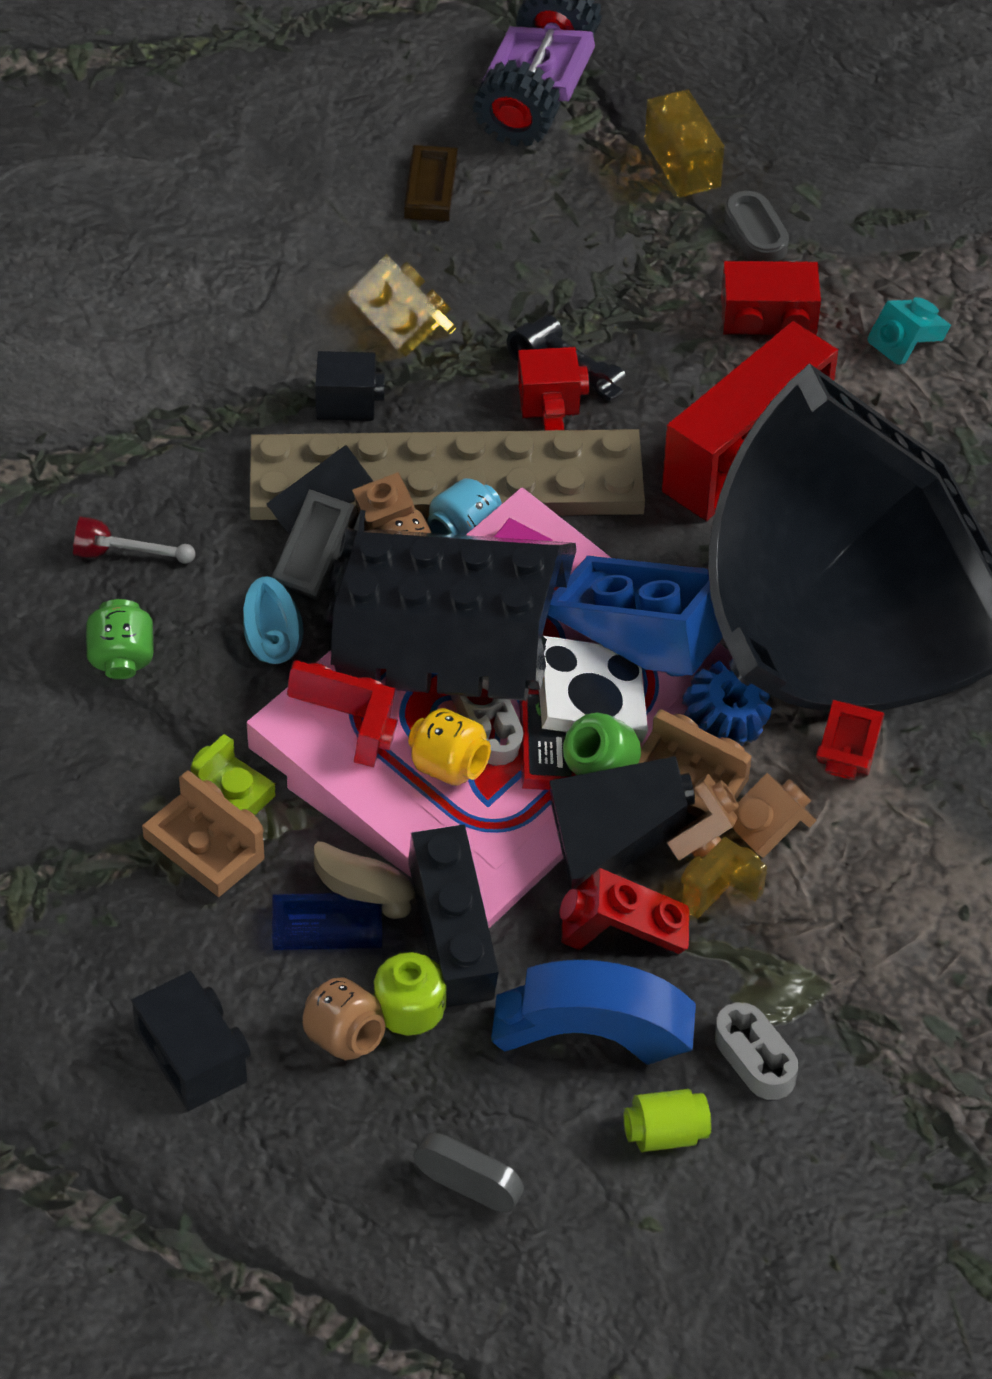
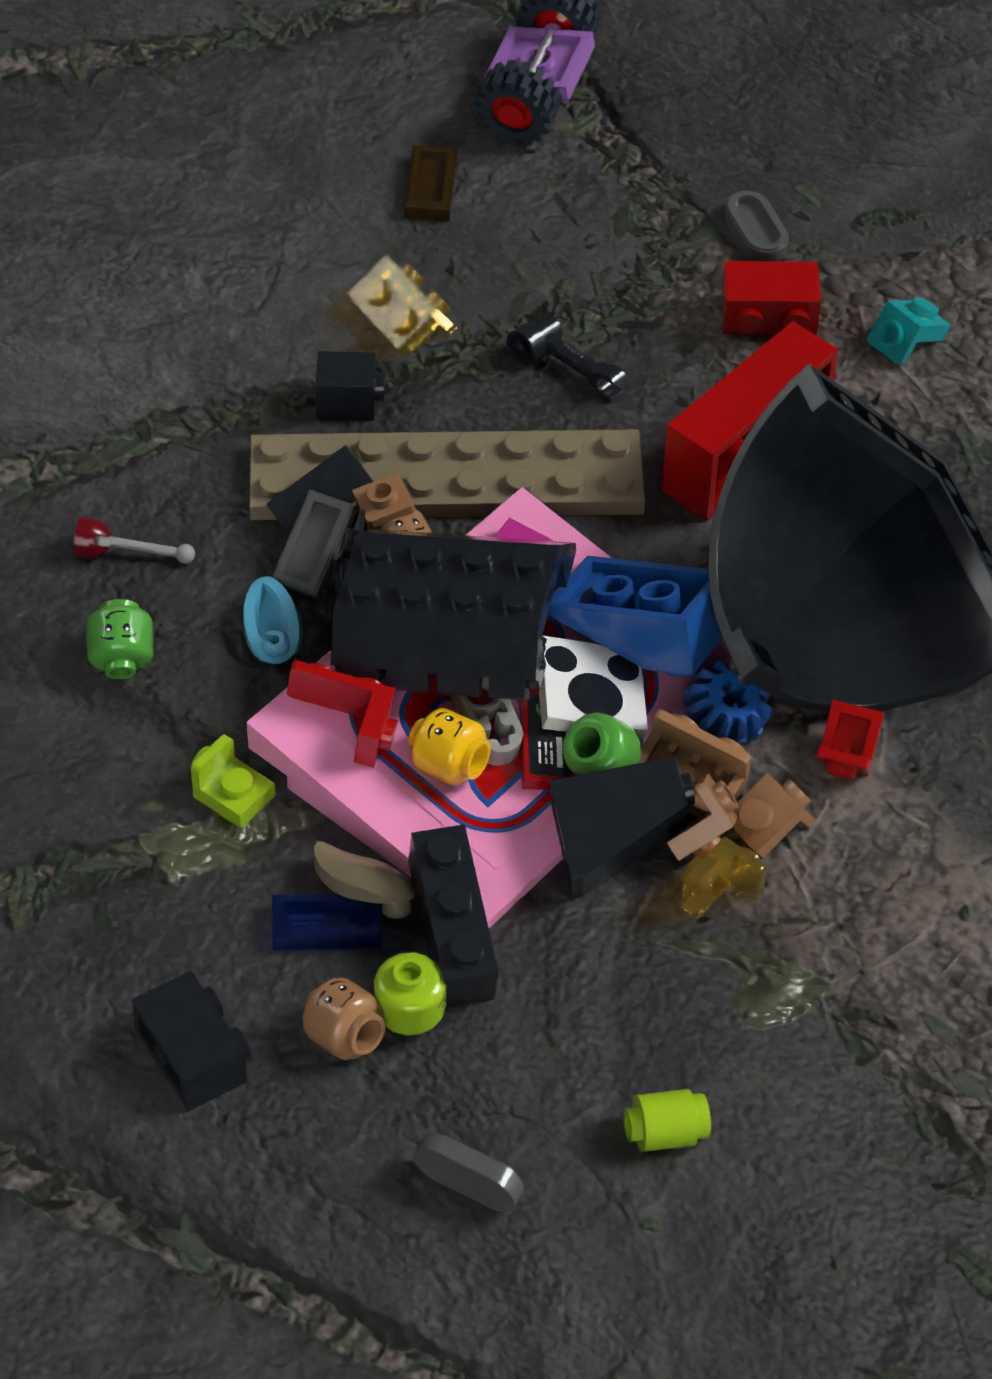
(207, 835): medium nougat bracket -> none
(462, 507): medium azure head -> none
(551, 384): red brick -> none
(600, 1000): blue arch -> none
(618, 902): red bracket -> none
(684, 143): clear yellow brick -> none
(763, 1045): light grey beam -> none

